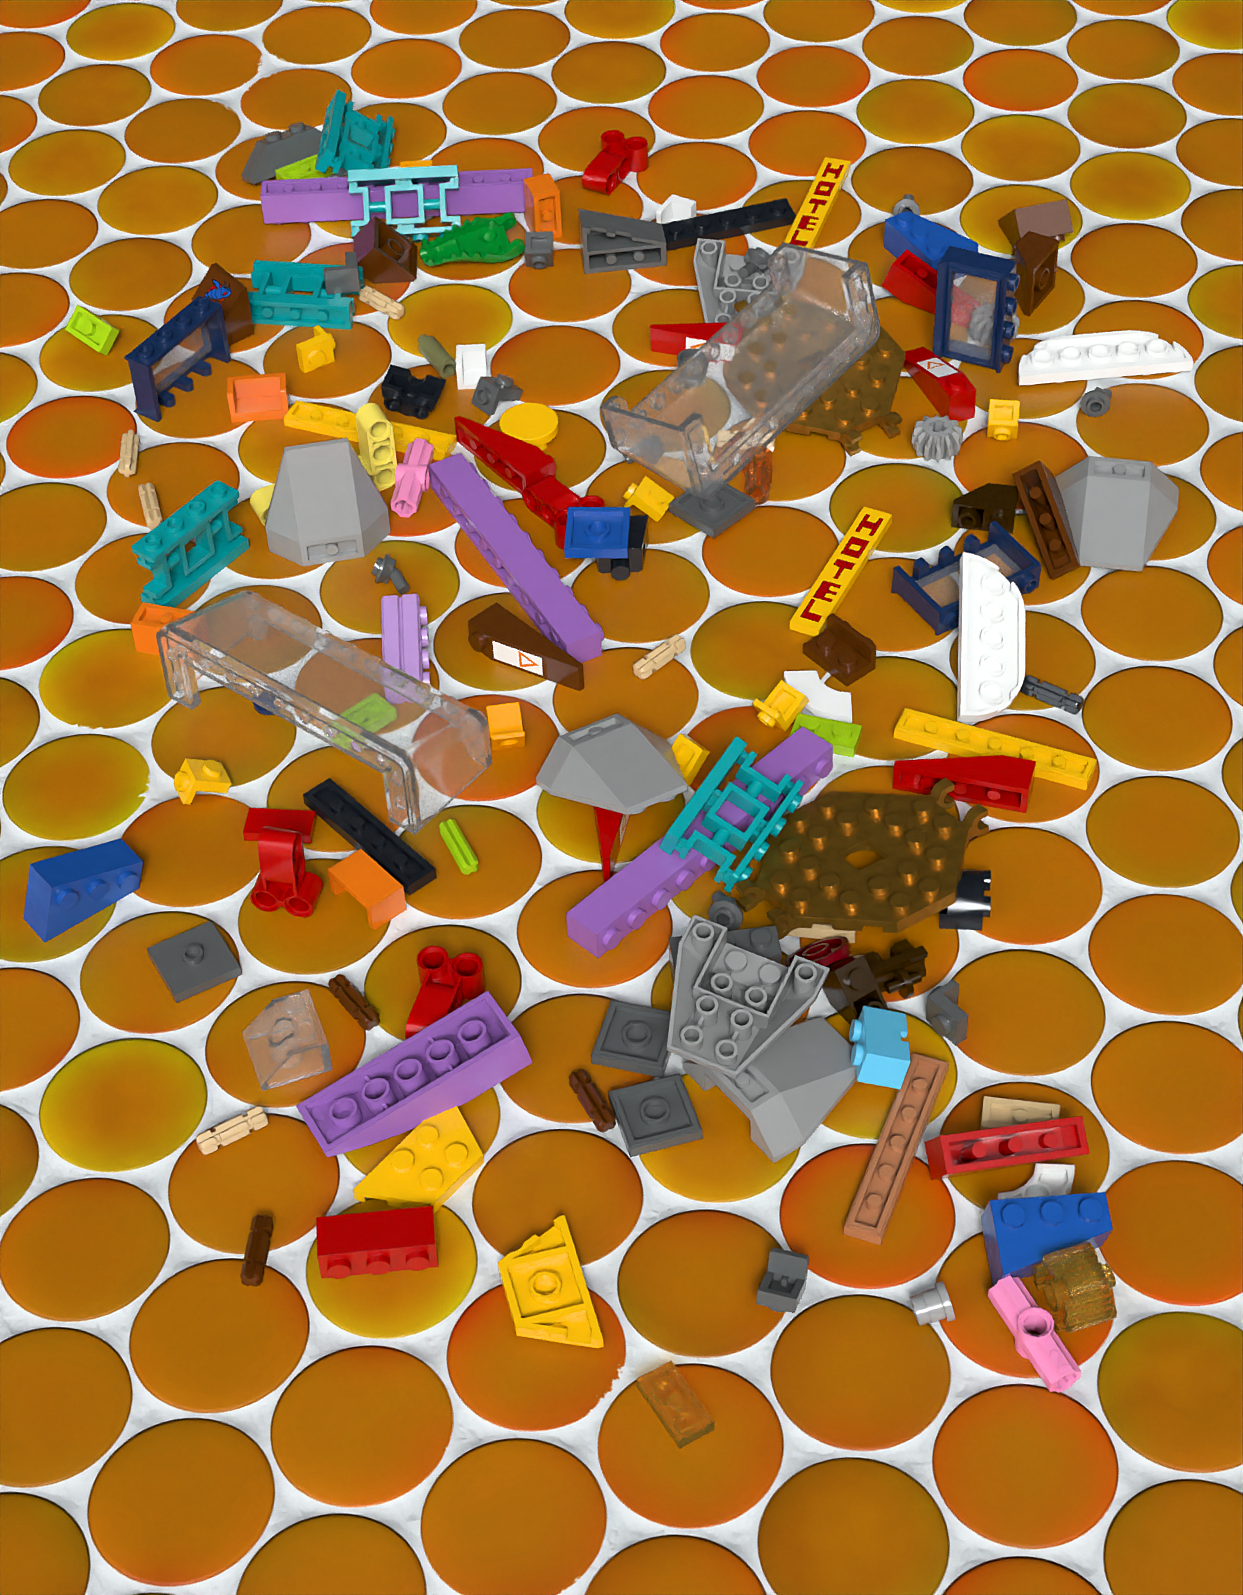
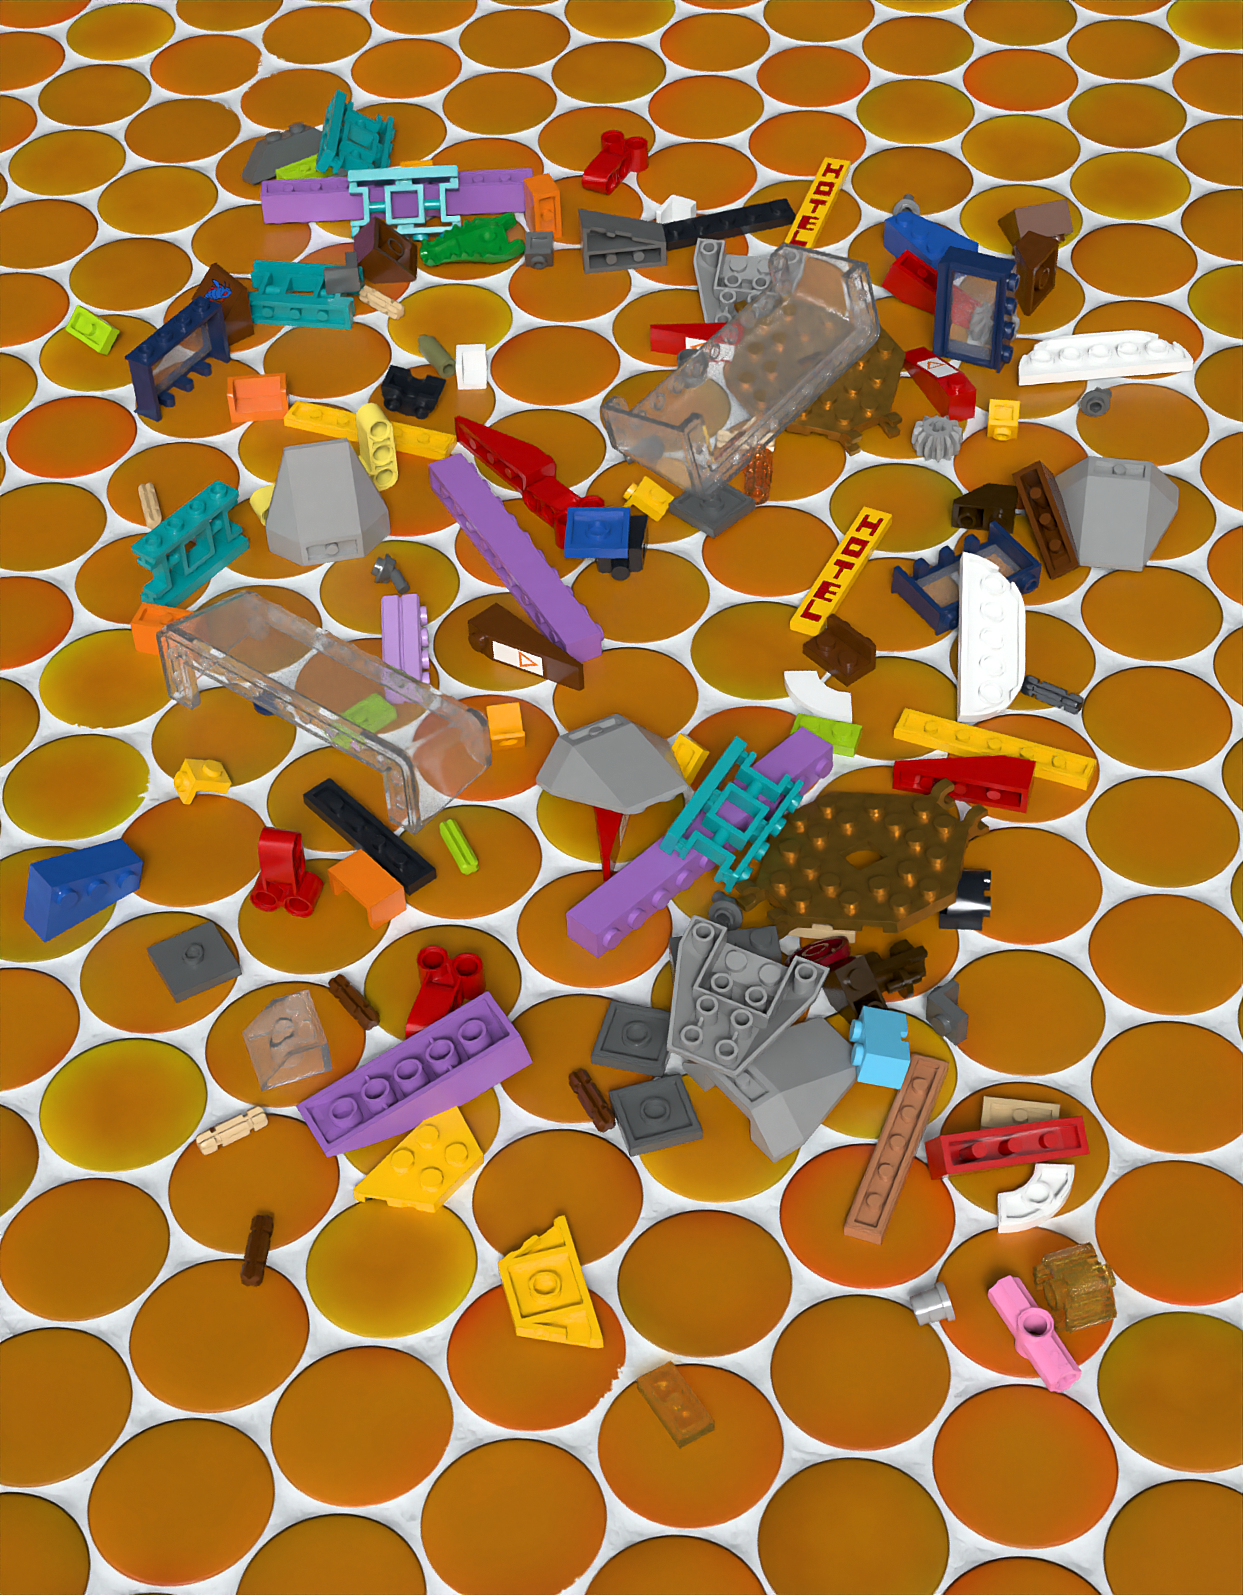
(128, 453): tan axle -> none
(295, 820): red tile -> none
(316, 351): yellow bracket -> none
(376, 1242): red brick -> none
(412, 478): bright pink piece -> none
(492, 389): dark grey bracket -> none
(530, 423): yellow tile -> none
(659, 656): tan axle -> none
(757, 260): dark grey plate -> none
(780, 706): yellow bracket -> none
(783, 1281): dark grey bracket -> none
(1027, 1228): blue wedge -> none

